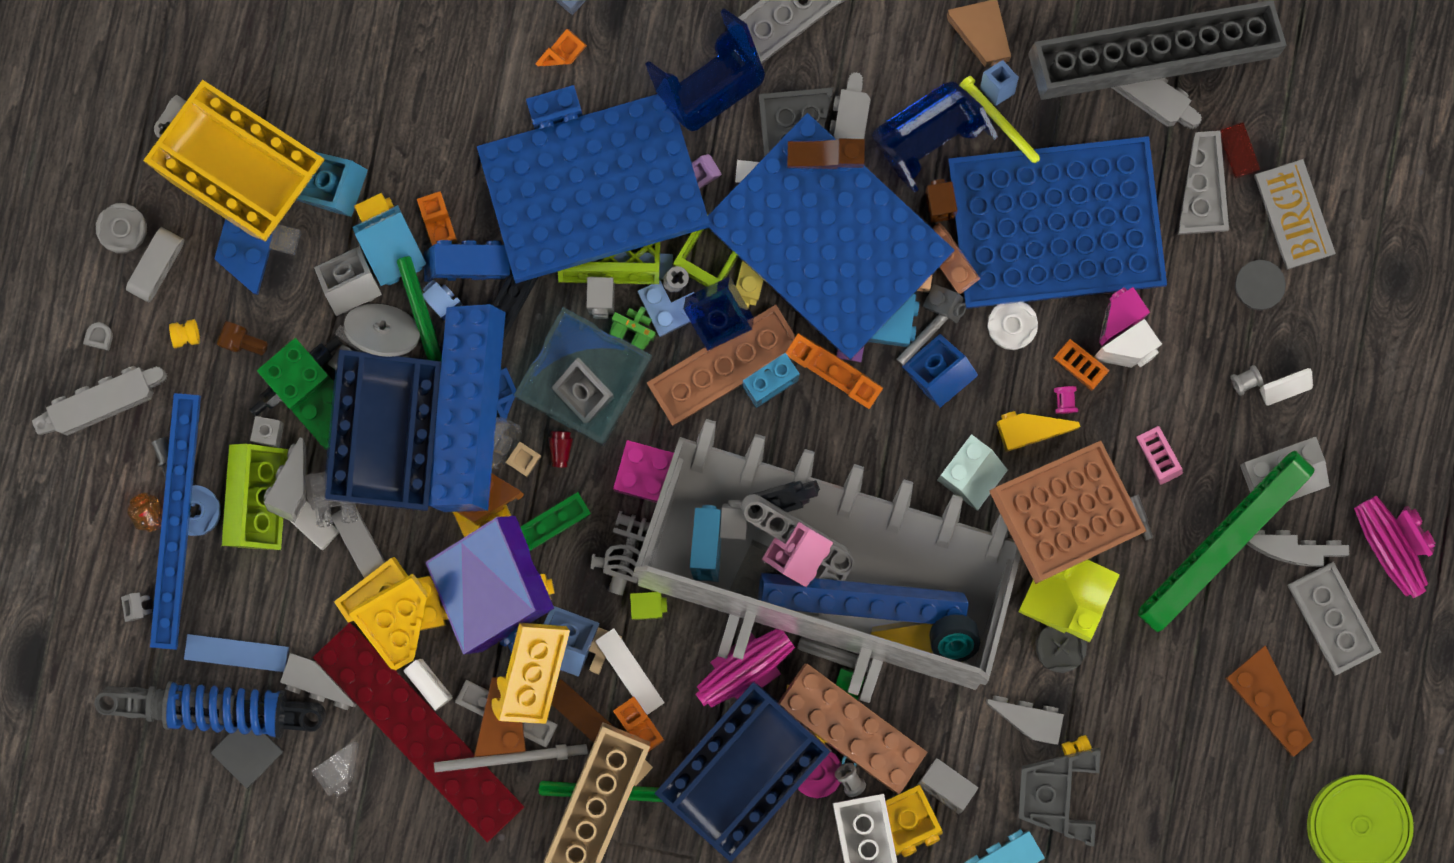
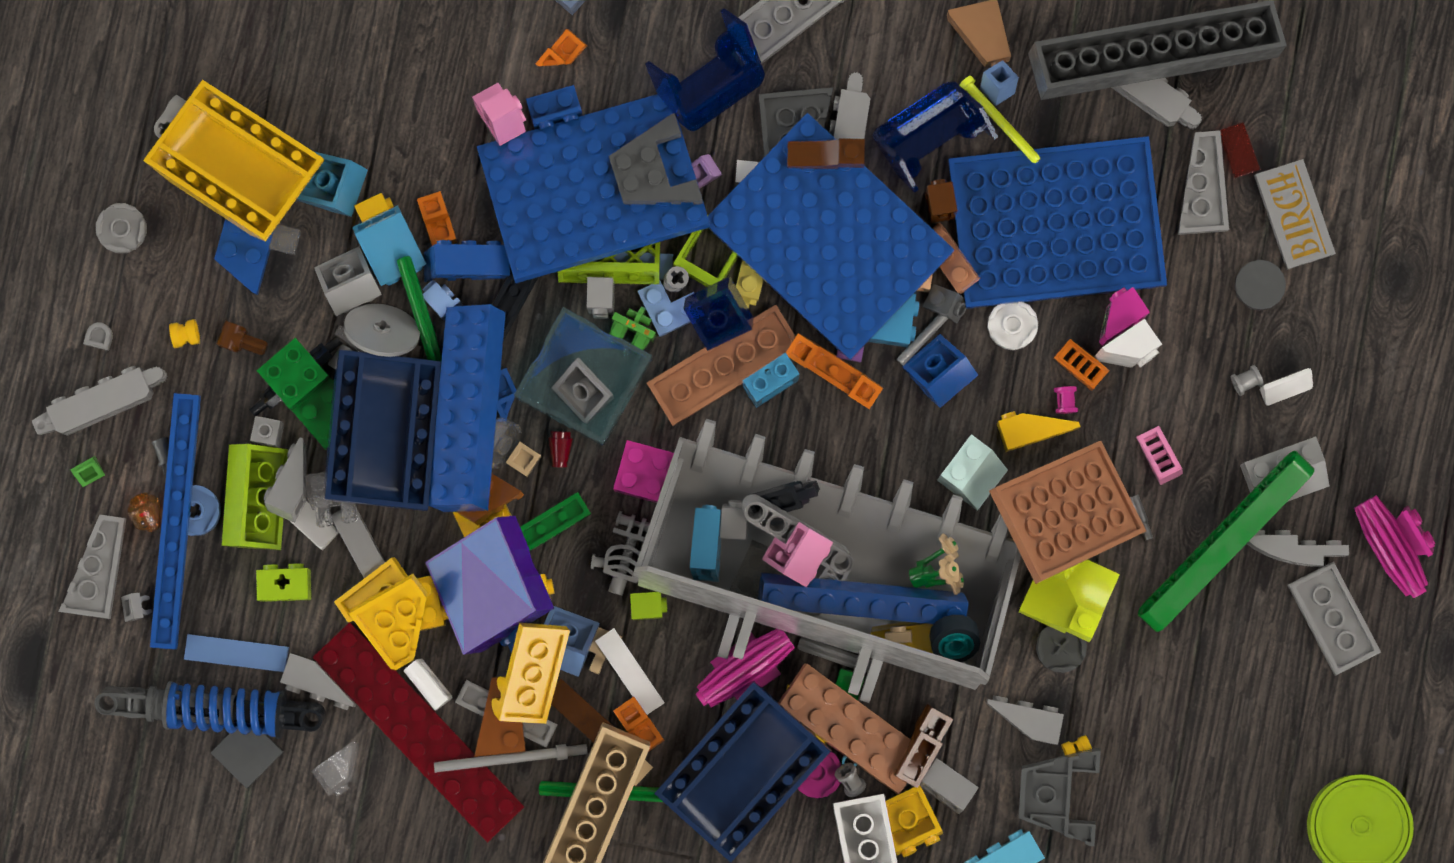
(88, 471): none -> bright green slope
(97, 572): none -> light grey wing
(155, 264): light grey beam -> none
(297, 589): none -> lime brick
(500, 113): none -> bright pink brick
(642, 172): none -> dark grey wing
(899, 634): none -> tan plate
(923, 745): none -> slope
(949, 572): none -> plant
(1268, 697): dark orange wing -> none

